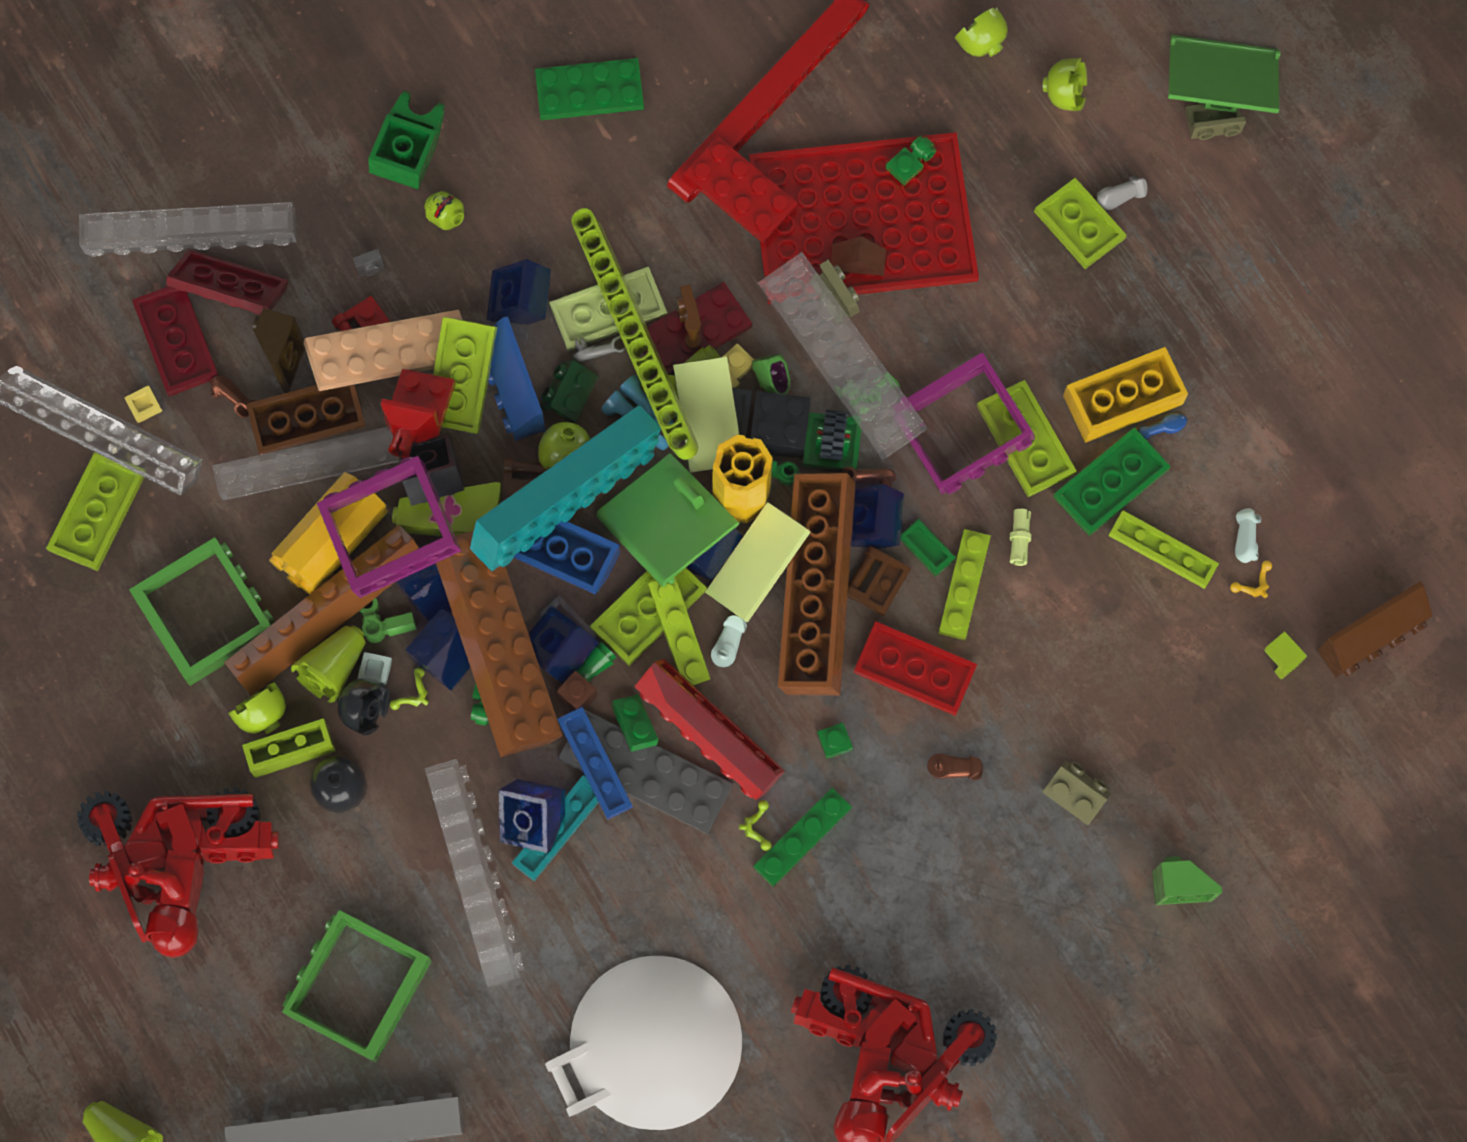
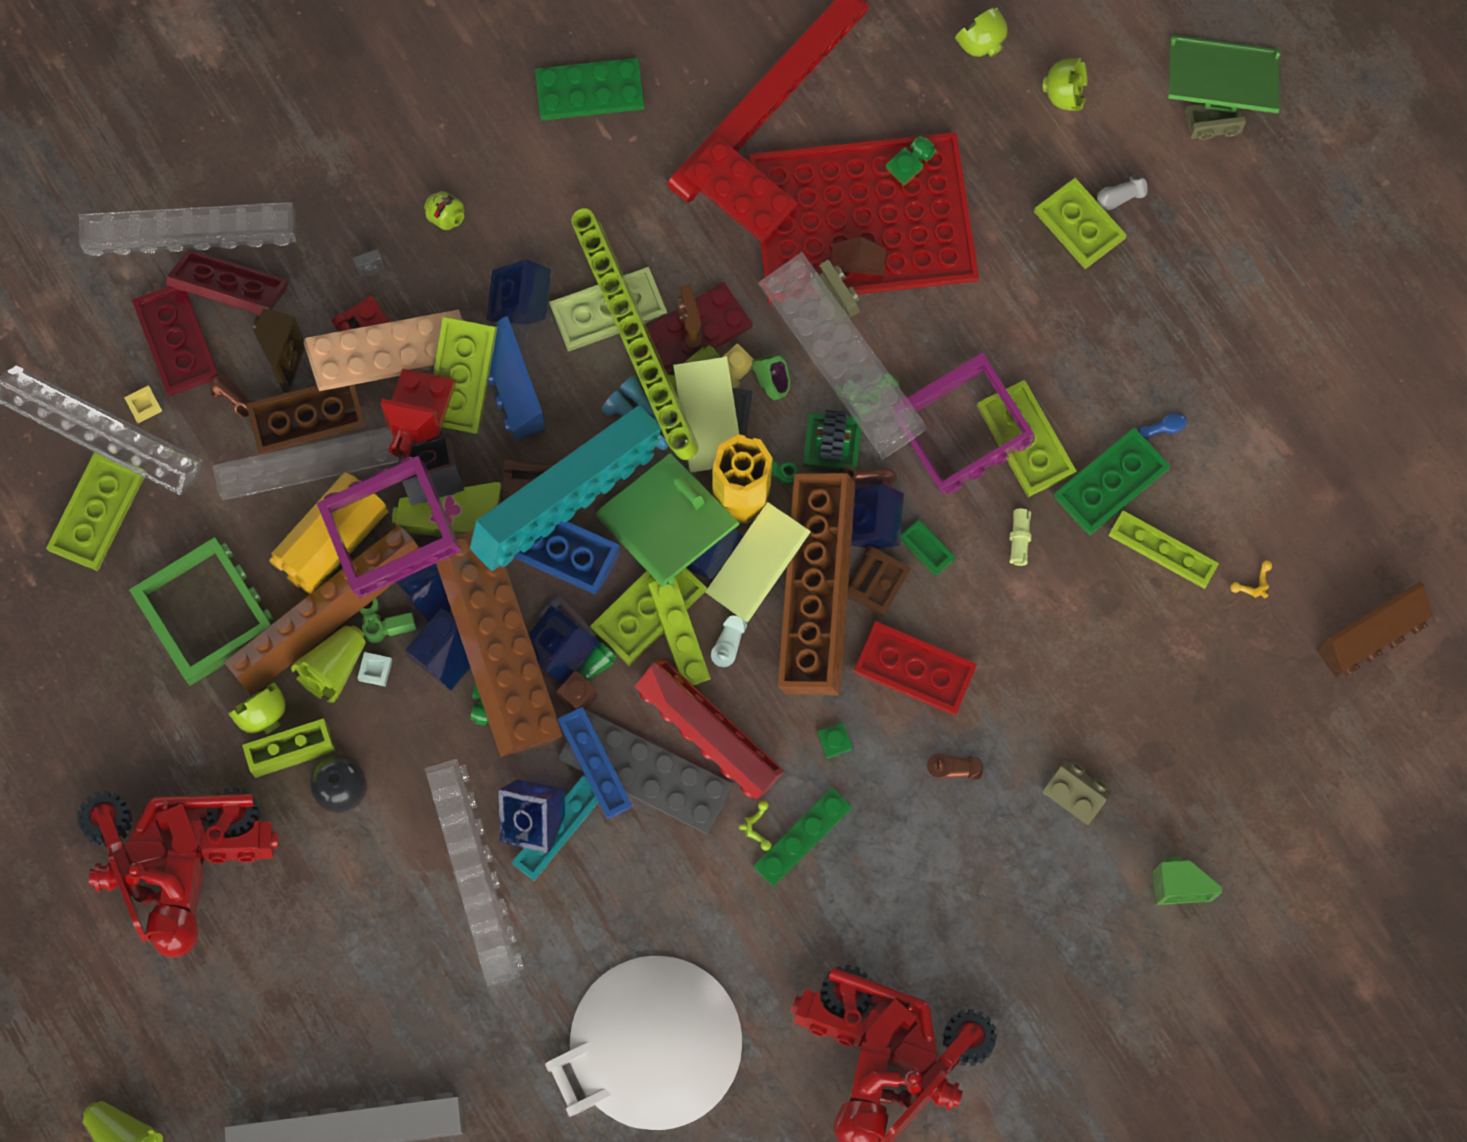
(321, 952): bright green window -> none
(362, 704): black cylinder -> none
(406, 143): green brick -> none
(419, 673): lime piece -> none
(559, 442): lime cylinder -> none
(568, 390): dark green bracket -> none
(585, 353): light grey piece -> none
(634, 722): green plate -> none
(781, 423): black brick -> none
(964, 584): lime plate -> none
(1125, 394): yellow brick -> none
(1246, 546): light aqua piece -> none
(1285, 654): lime panel -> none

